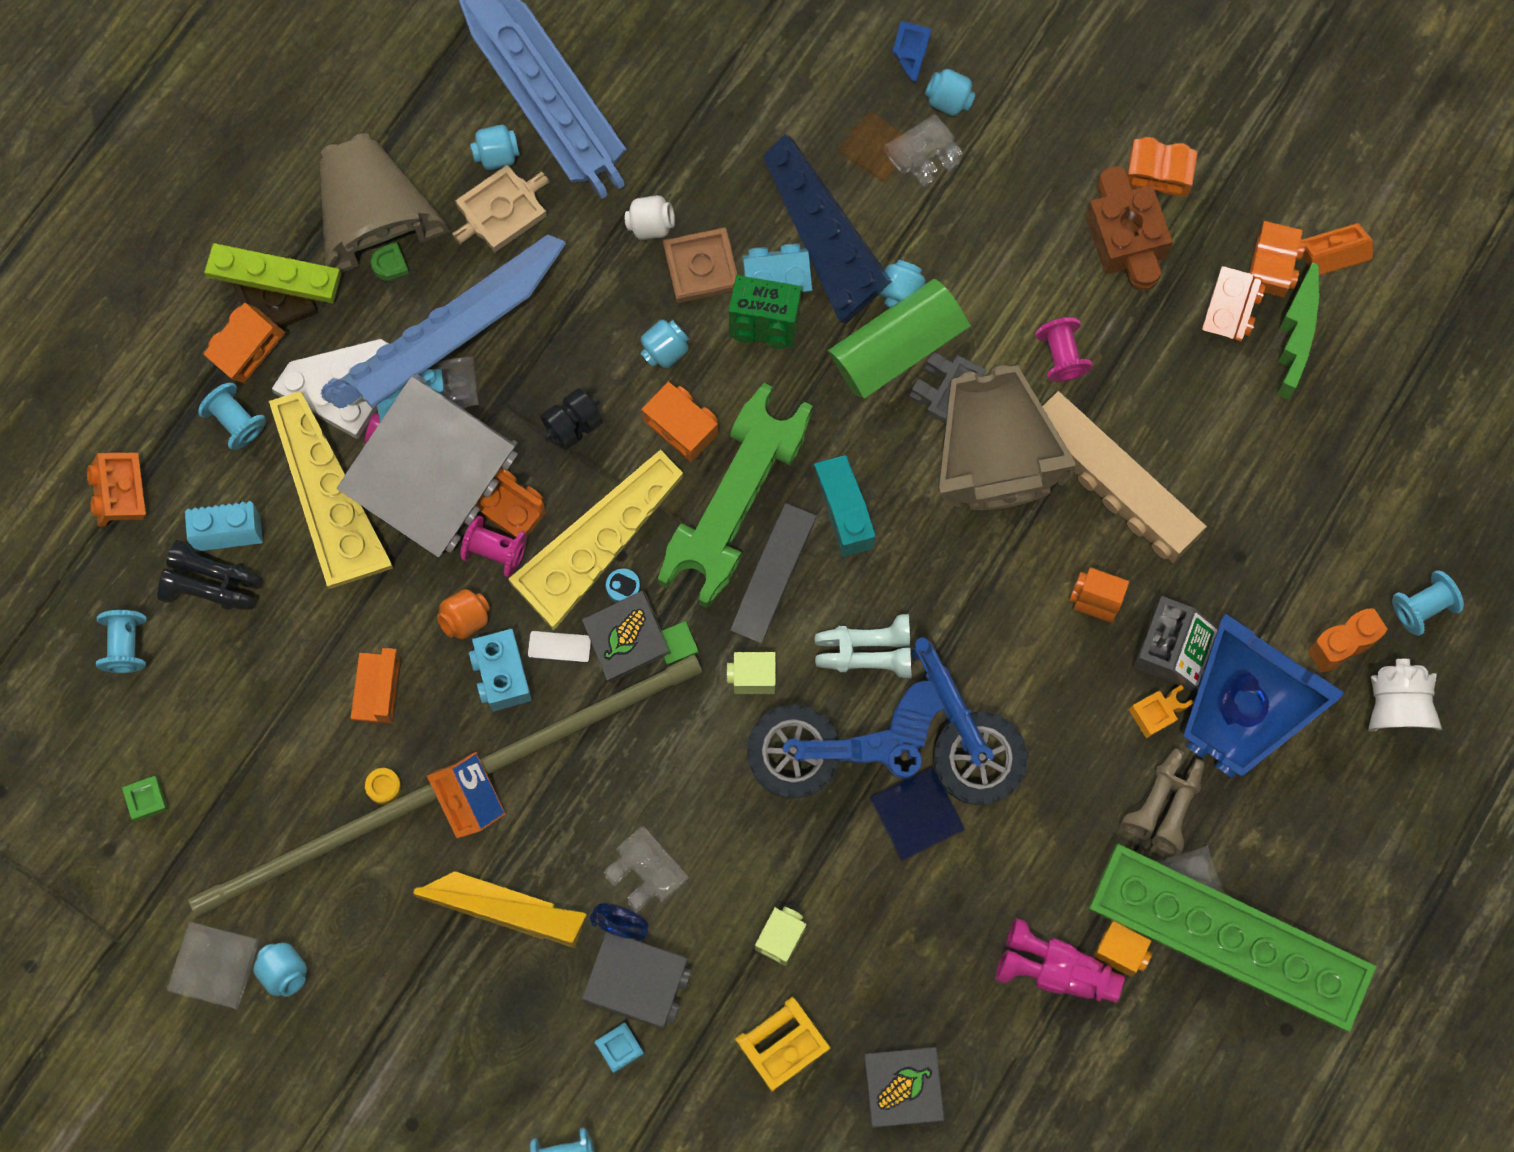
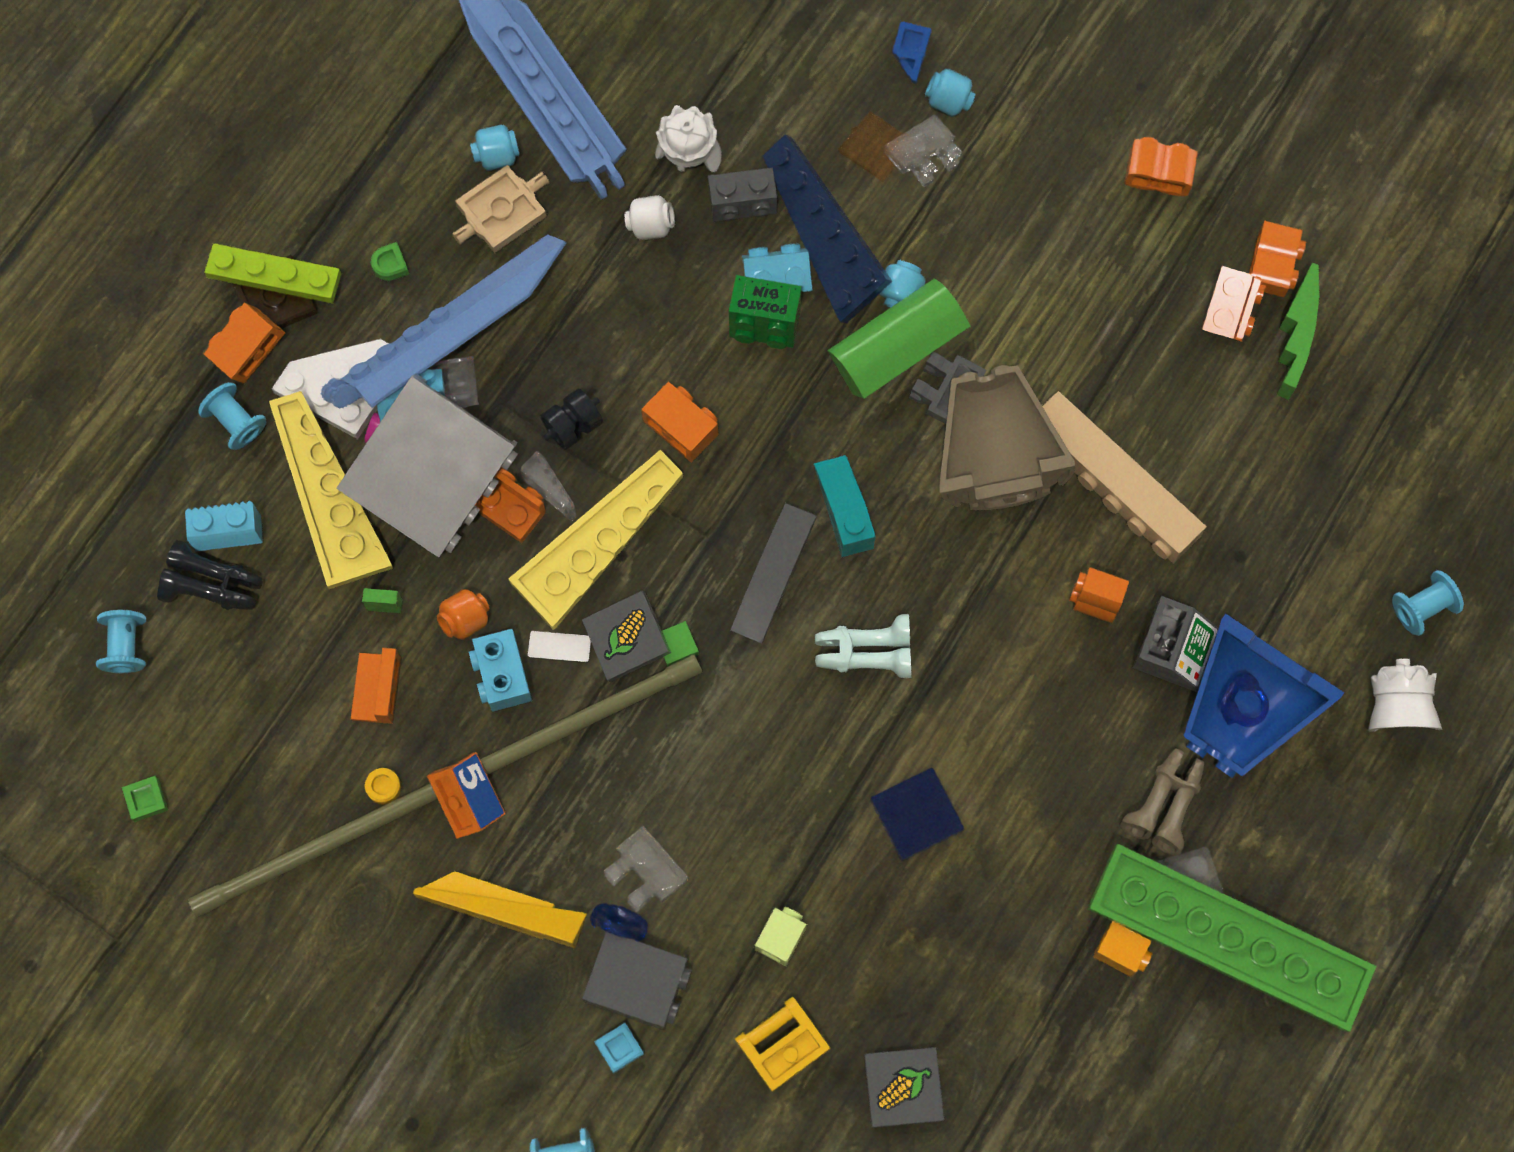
(116, 487): orange bracket -> none
(213, 965): clear plate -> none
(280, 969): medium azure head -> none
(368, 201): dark tan cone -> none
(382, 600): none -> bright green tile
(493, 546): dark pink hose -> none
(540, 477): none -> clear slope
(622, 584): tile -> none
(664, 344): medium azure head -> none
(688, 139): none -> white hat
(700, 265): medium nougat tile -> none
(709, 545): bright green piece -> none
(742, 194): none -> dark grey brick
(752, 672): yellowish green brick -> none
(906, 735): piece -> none
(1062, 967): dark pink piece -> none
(1064, 349): dark pink hose -> none
(1128, 229): dark orange brick -> none
(1157, 712): light orange plate -> none
(1338, 248): orange slope -> none
(1347, 640): orange brick -> none

